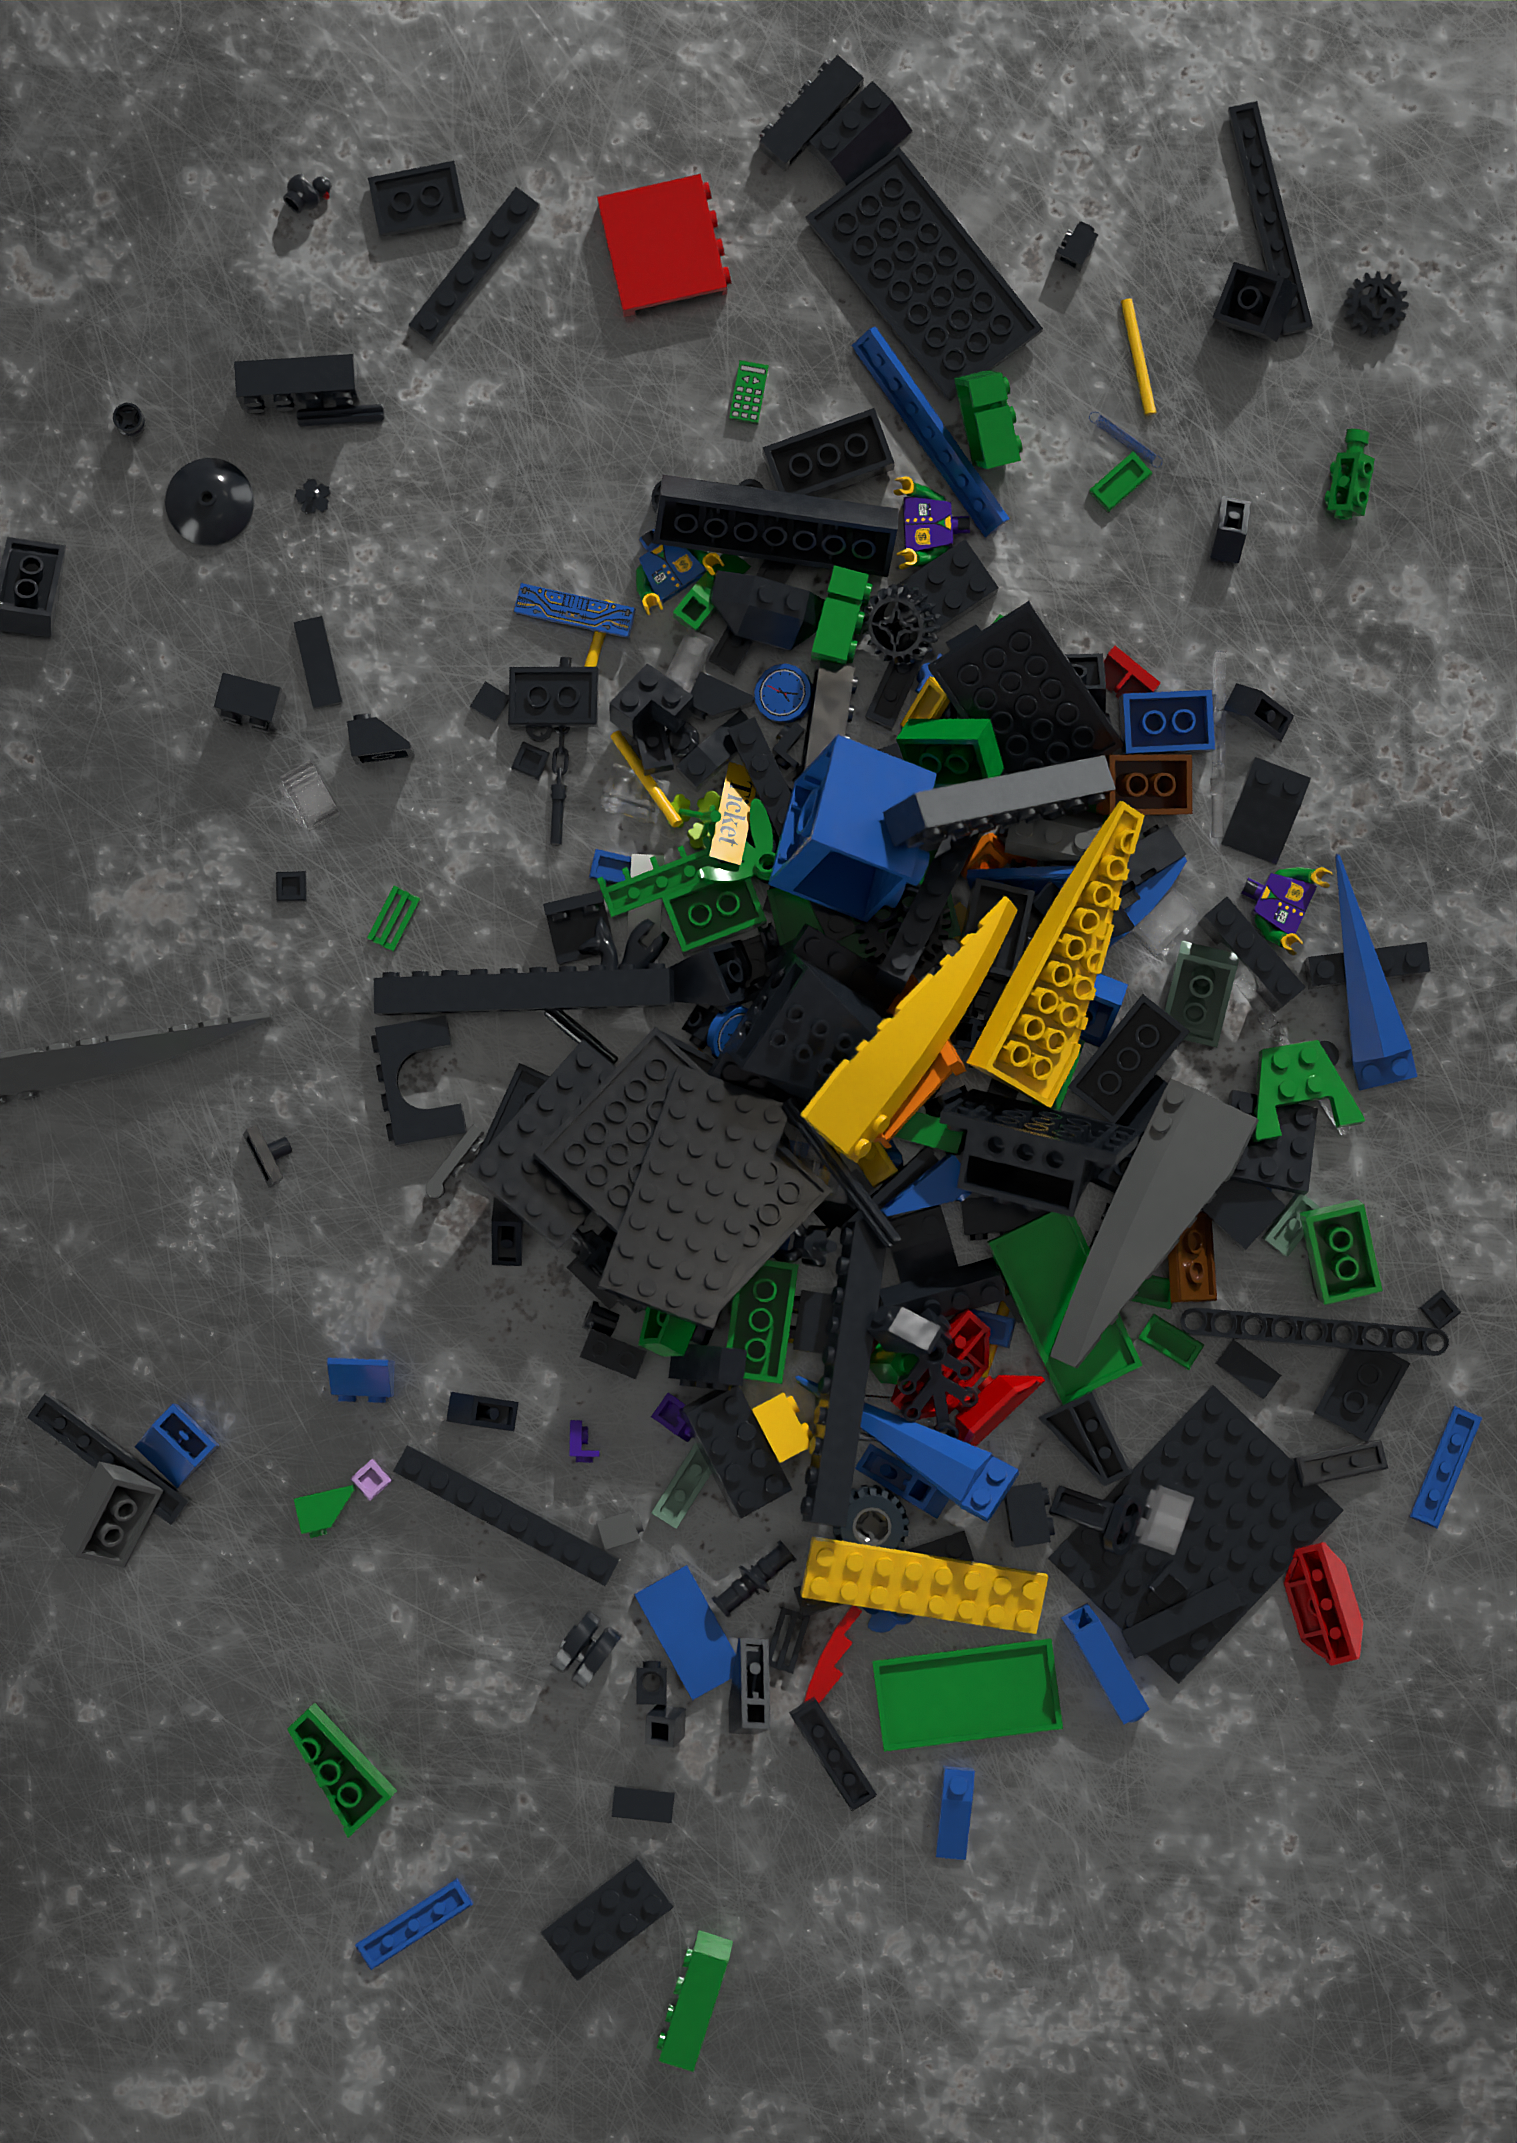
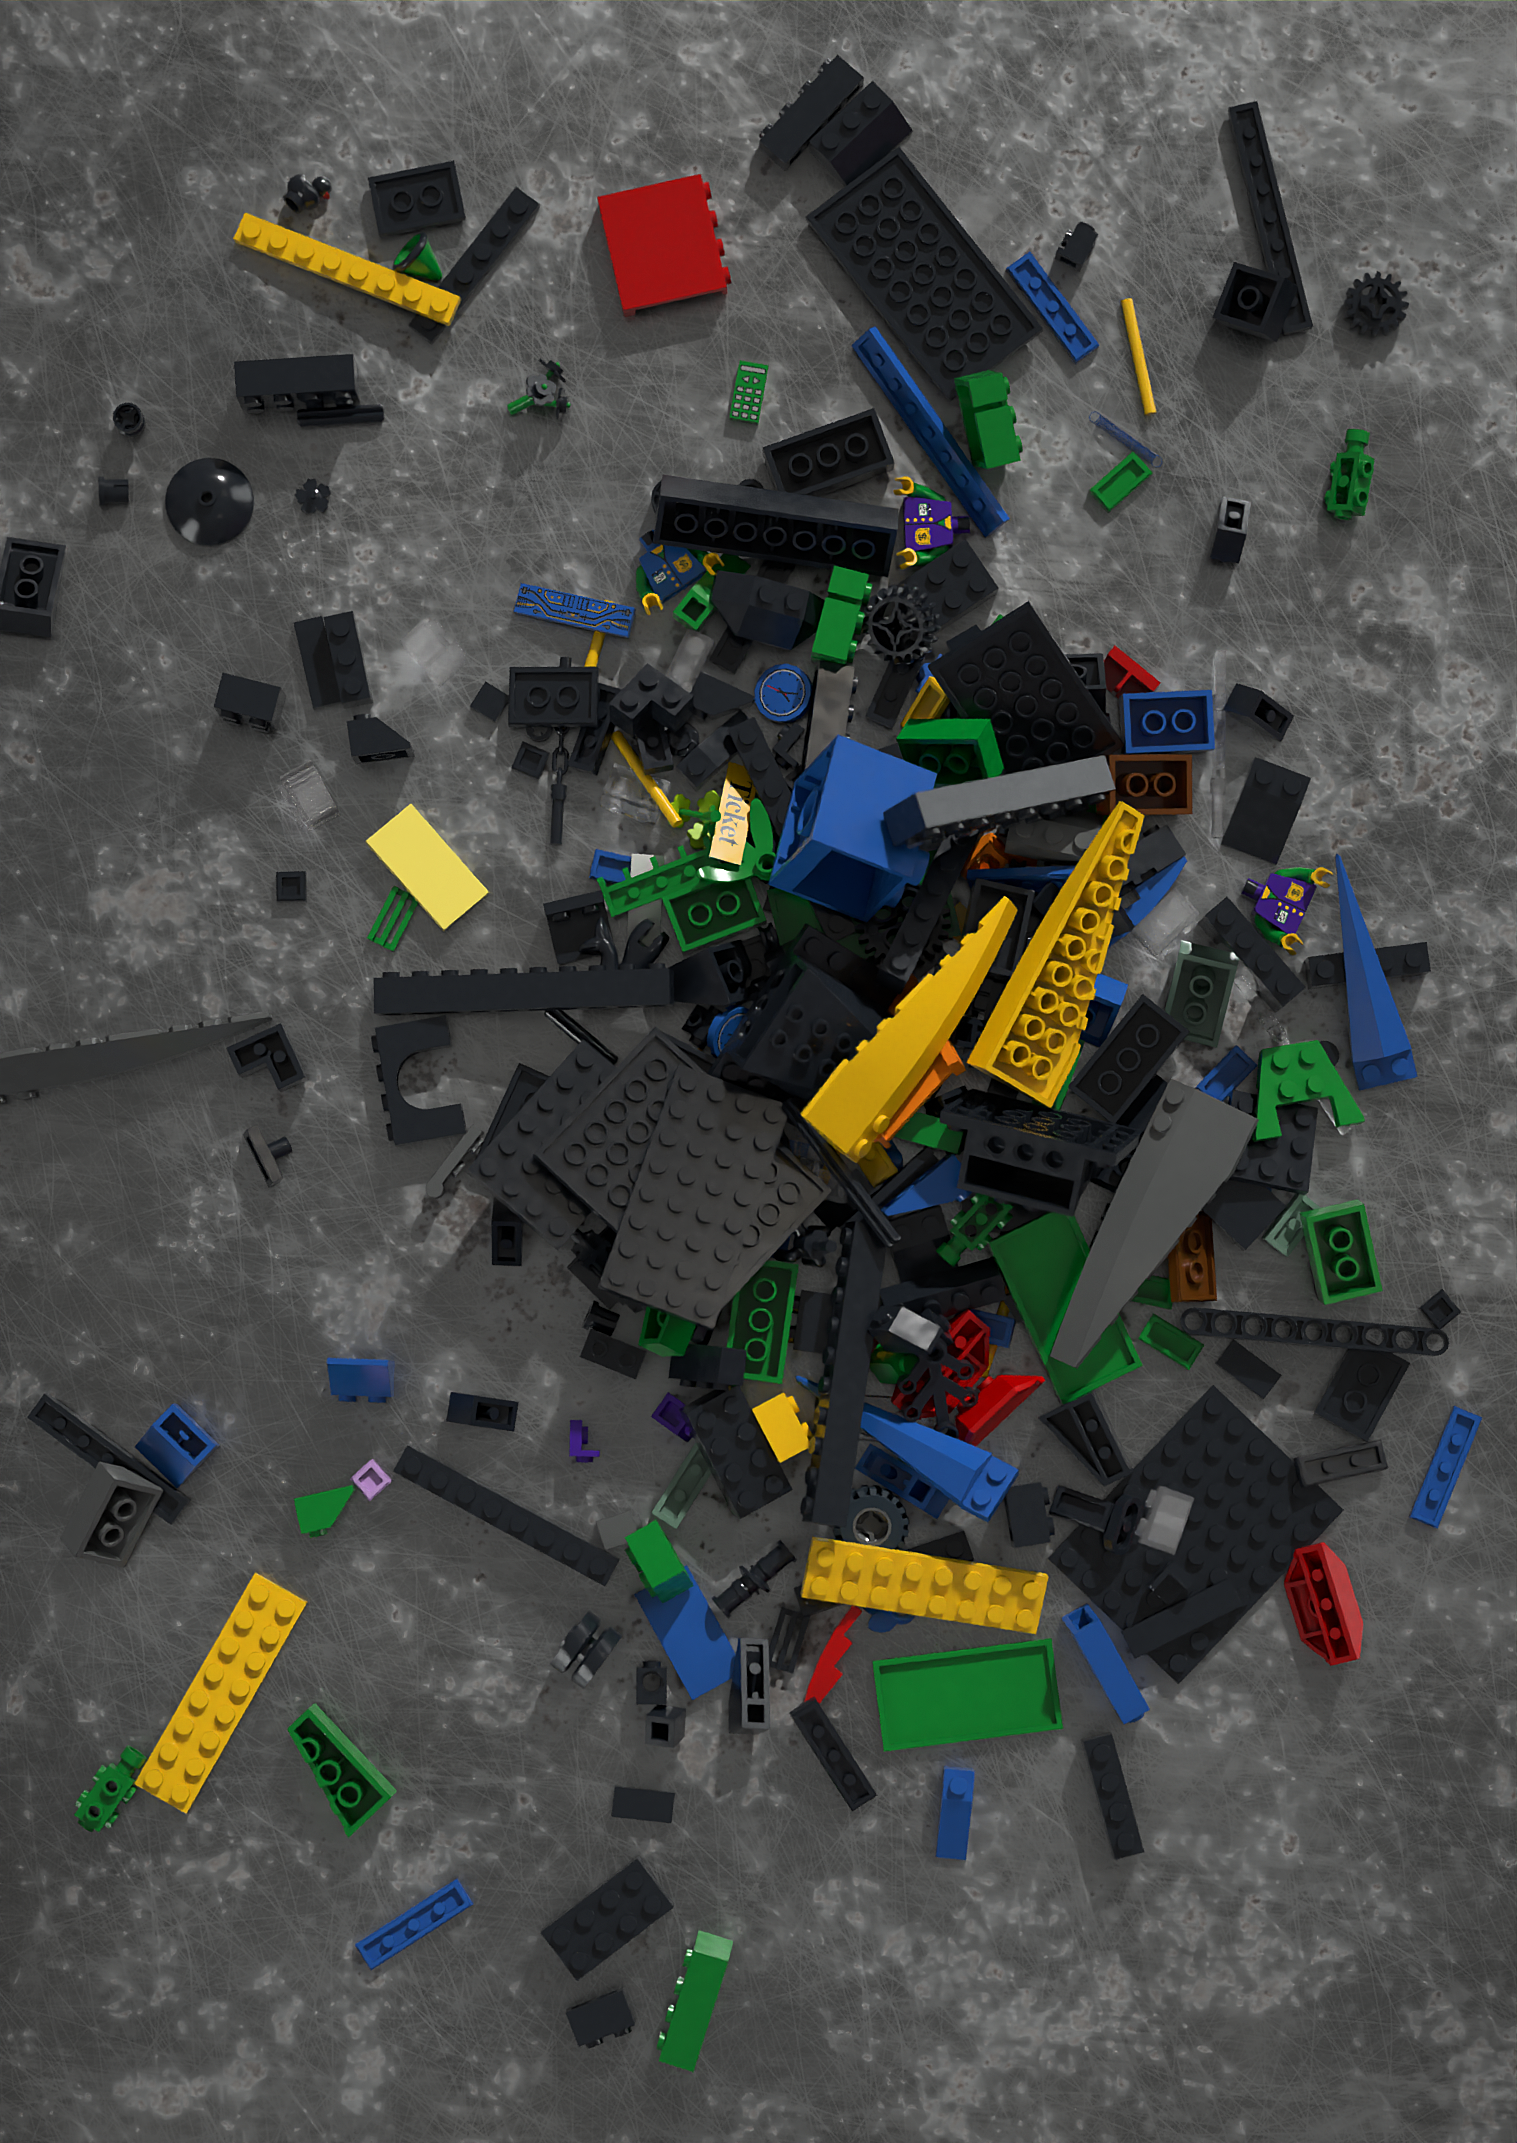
(104, 1798): none -> green brick
(113, 490): none -> black bush
(221, 1693): none -> yellow plate
(272, 1050): none -> black brick
(347, 269): none -> yellow plate
(348, 659): none -> black brick
(418, 259): none -> green hat
(427, 867): none -> light yellow tile
(433, 651): none -> clear brick
(541, 392): none -> black plant
(593, 741): none -> black plate
(601, 2018): none -> black brick
(661, 1567): none -> green brick
(981, 1221): none -> green brick
(1052, 307): none -> blue tile
(1112, 1795): none -> black brick
(1227, 1074): none -> blue tile

